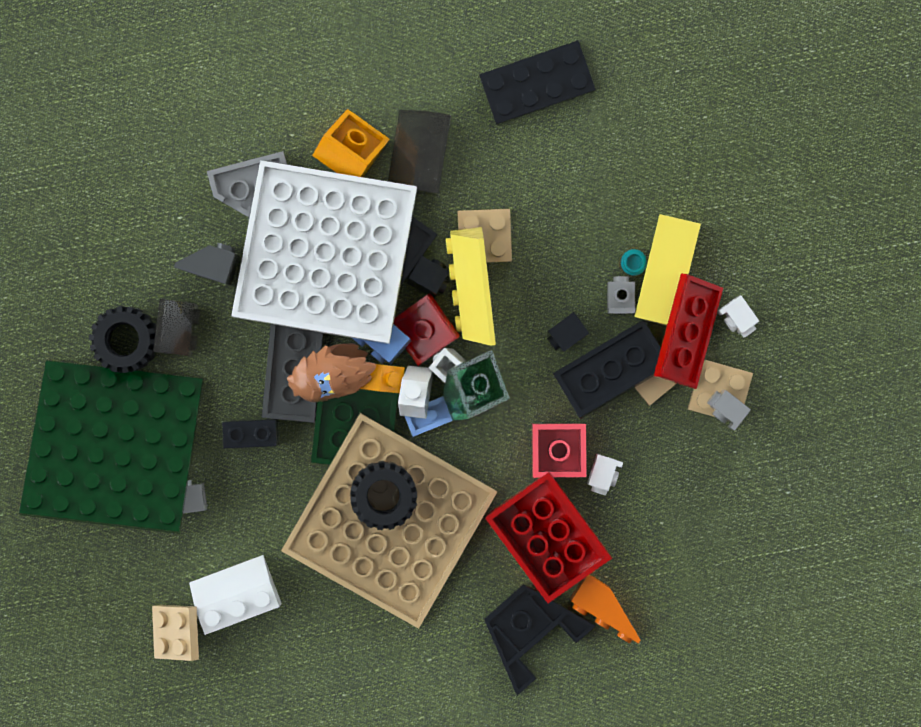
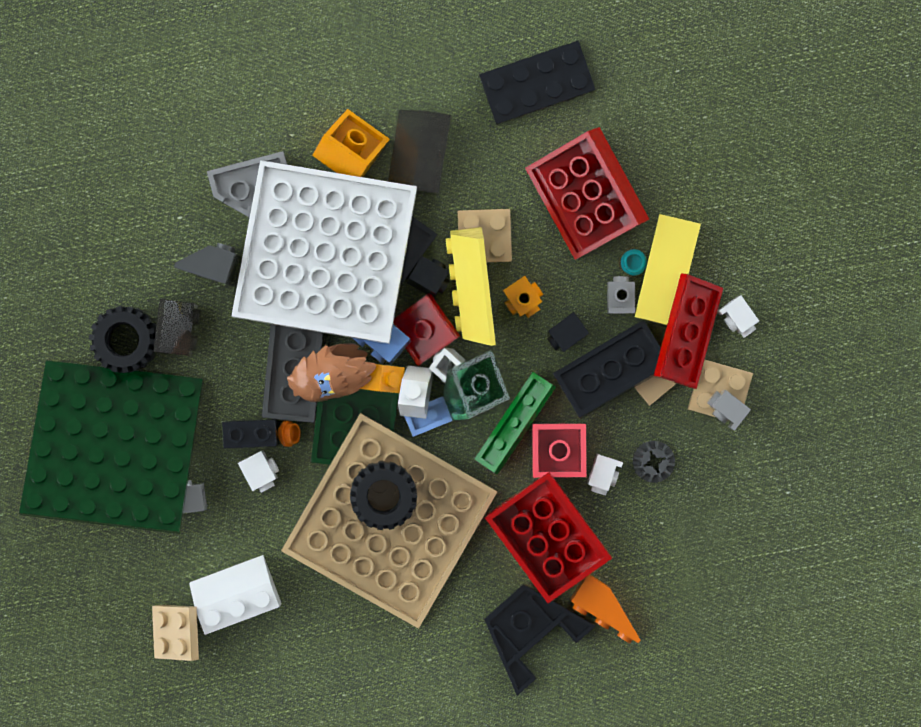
(259, 471): none -> white brick
(289, 433): none -> orange plate
(515, 423): none -> green plate
(520, 287): none -> light orange brick
(587, 193): none -> red slope
(642, 456): none -> dark grey gear

